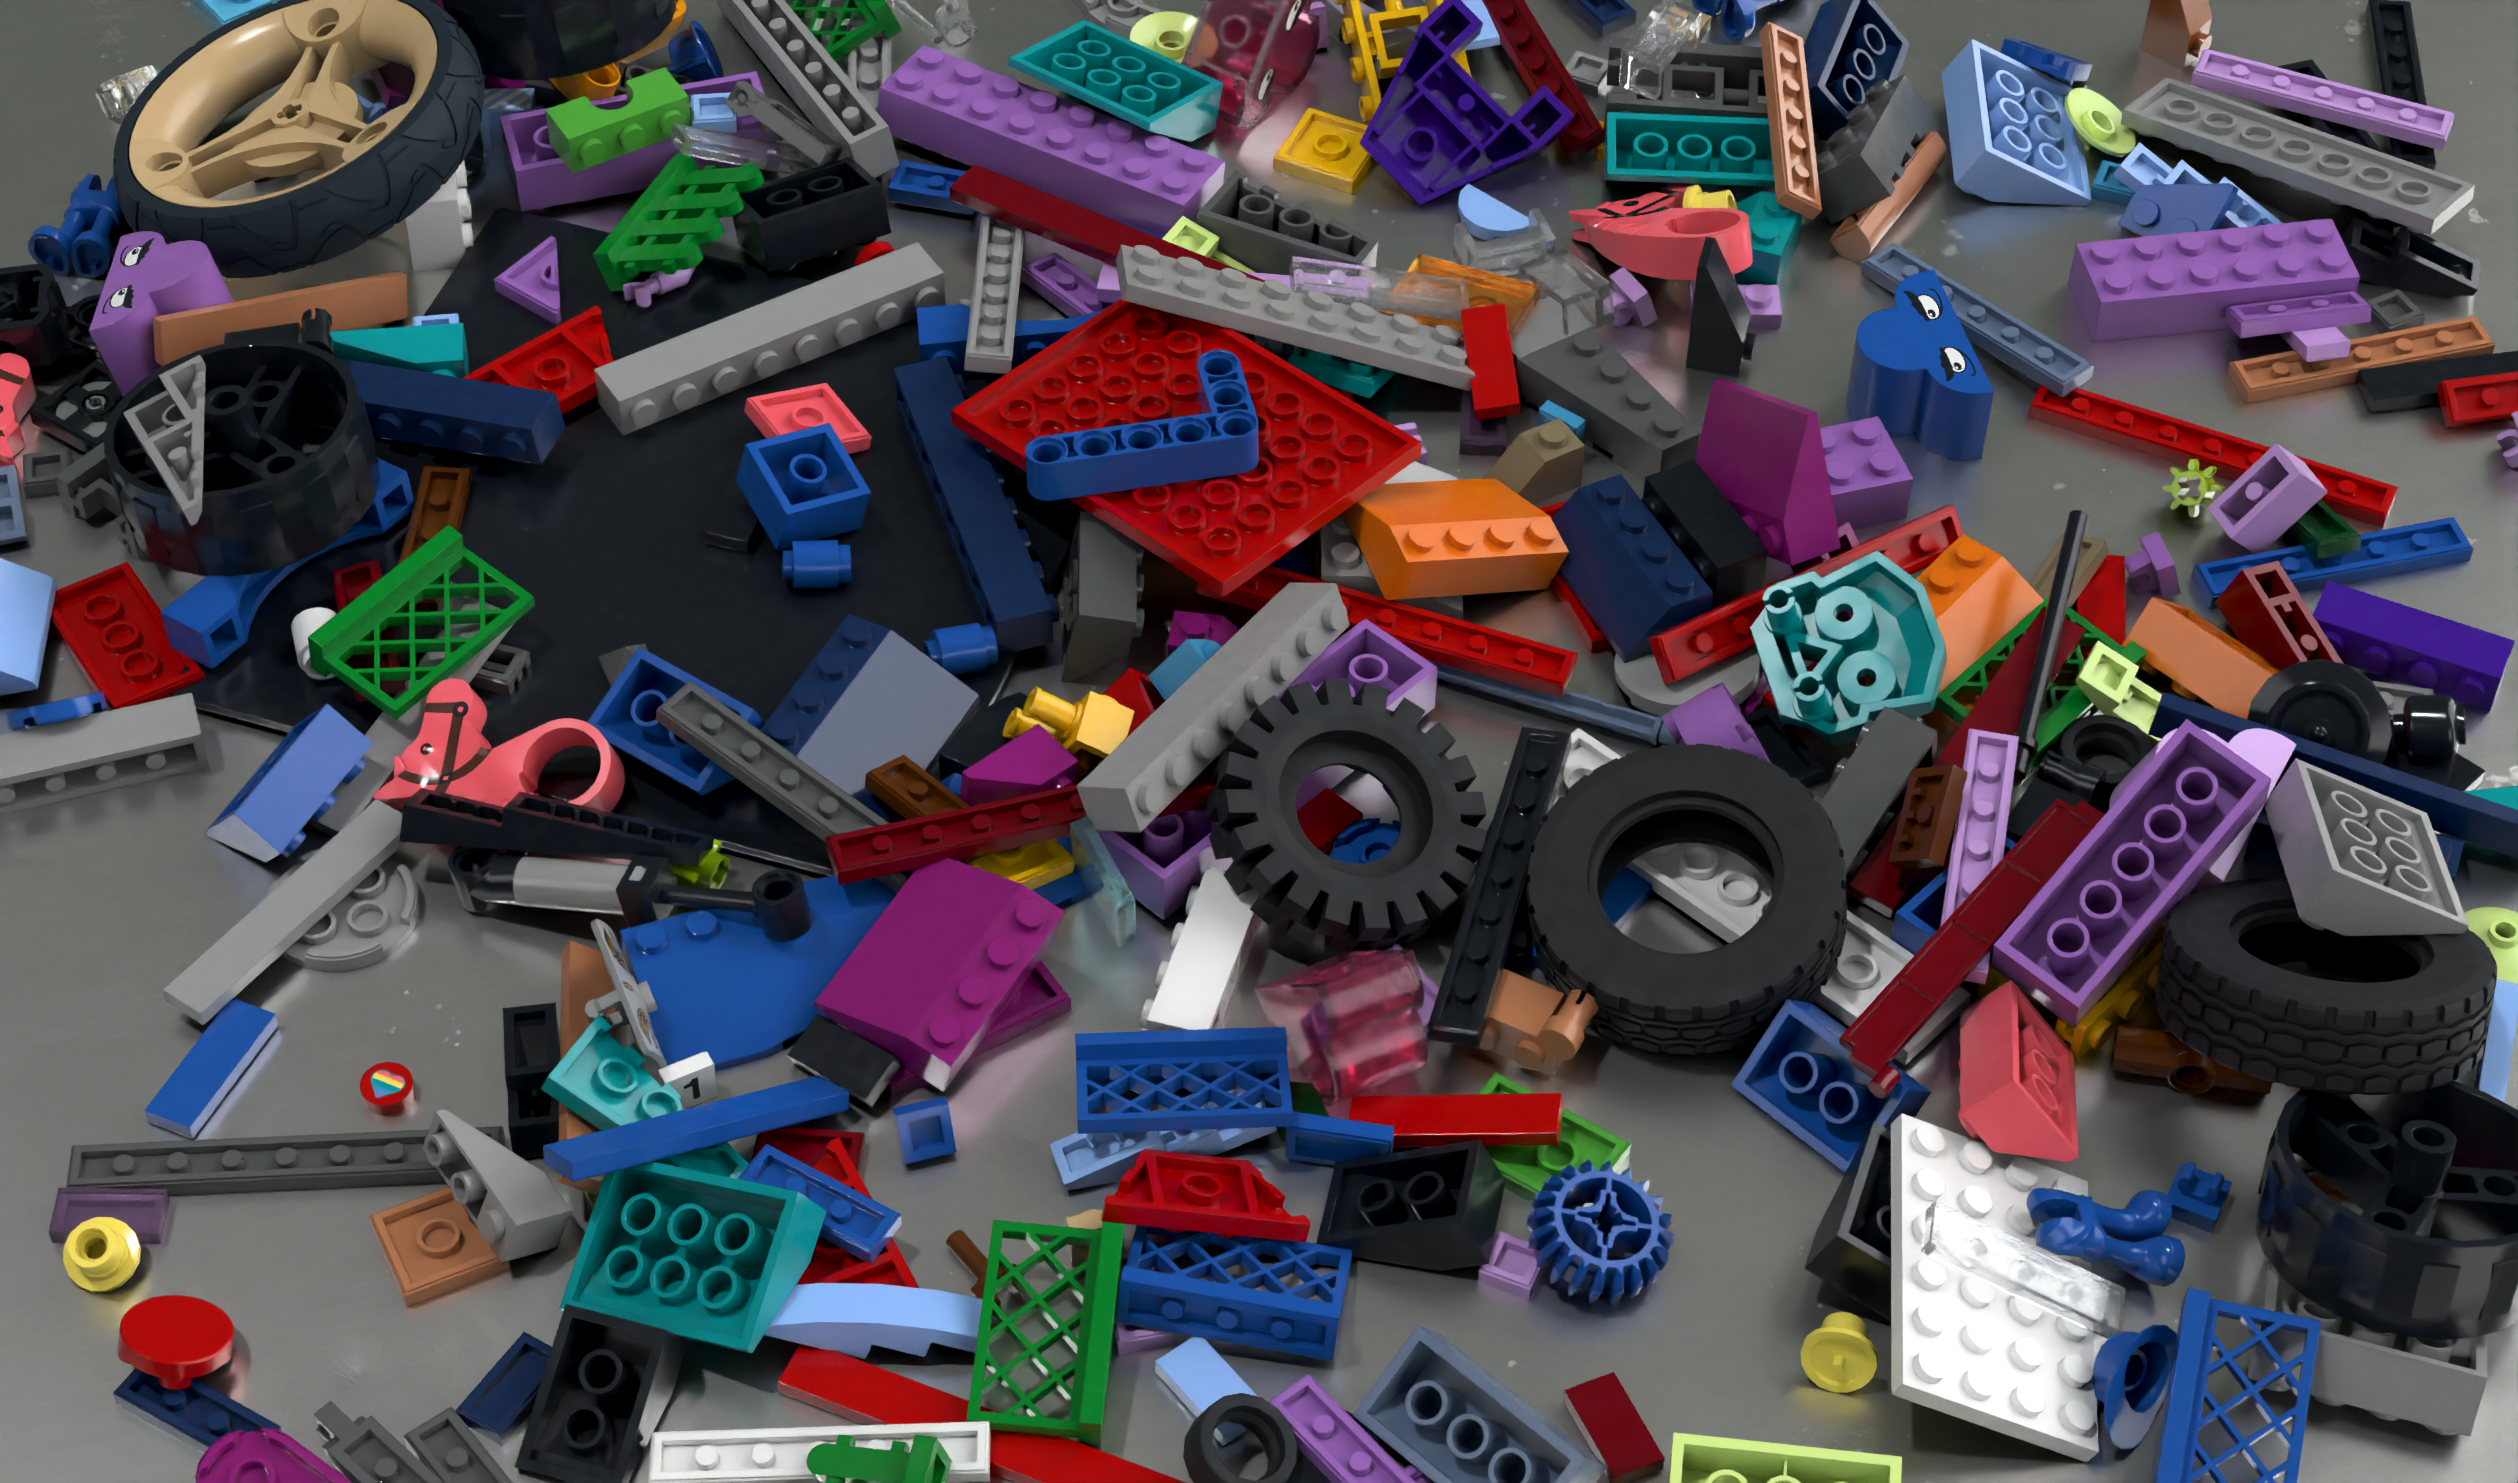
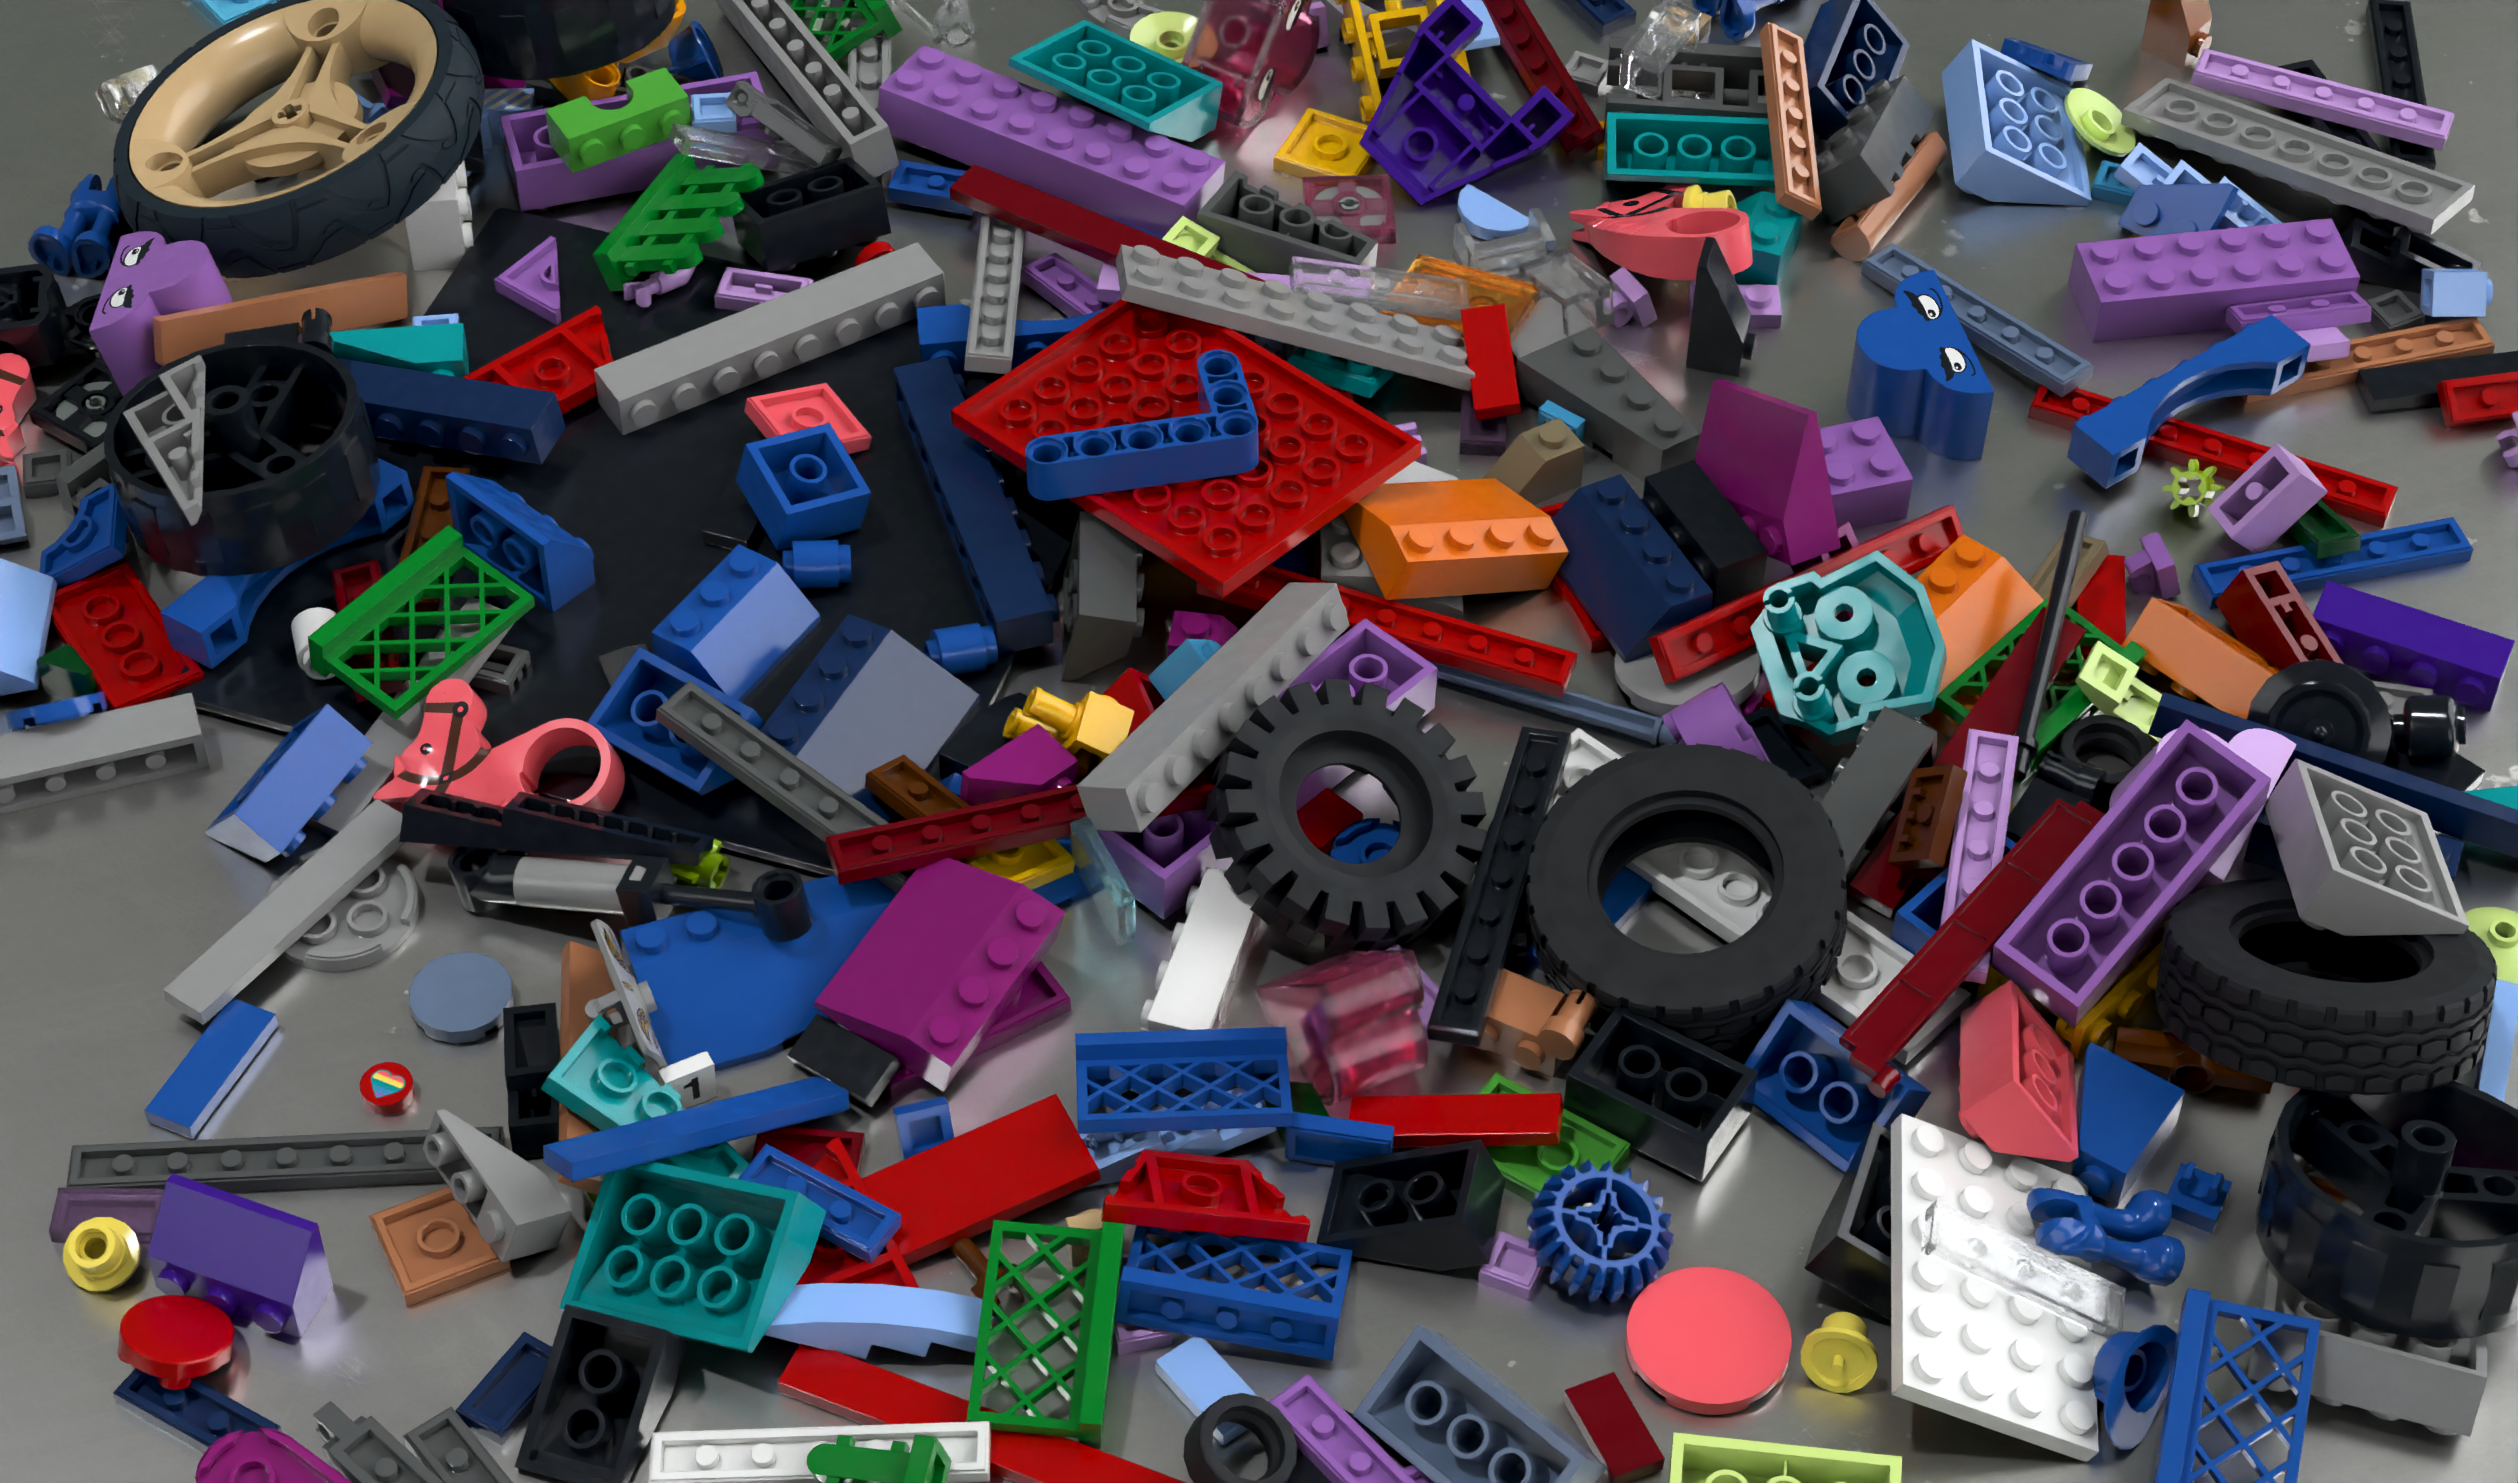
(65, 673): none -> dark green slope
(90, 542): none -> blue tile
(239, 1256): none -> dark purple slope
(460, 996): none -> sand blue tile
(519, 540): none -> blue slope
(736, 624): none -> blue slope
(747, 288): none -> lavender tile
(984, 1178): none -> red tile
(1354, 201): none -> clear pink piece
(1660, 1092): none -> black brick
(1708, 1340): none -> coral tile
(2120, 1121): none -> blue slope
(2252, 362): none -> blue arch
(2455, 292): none -> light blue brick

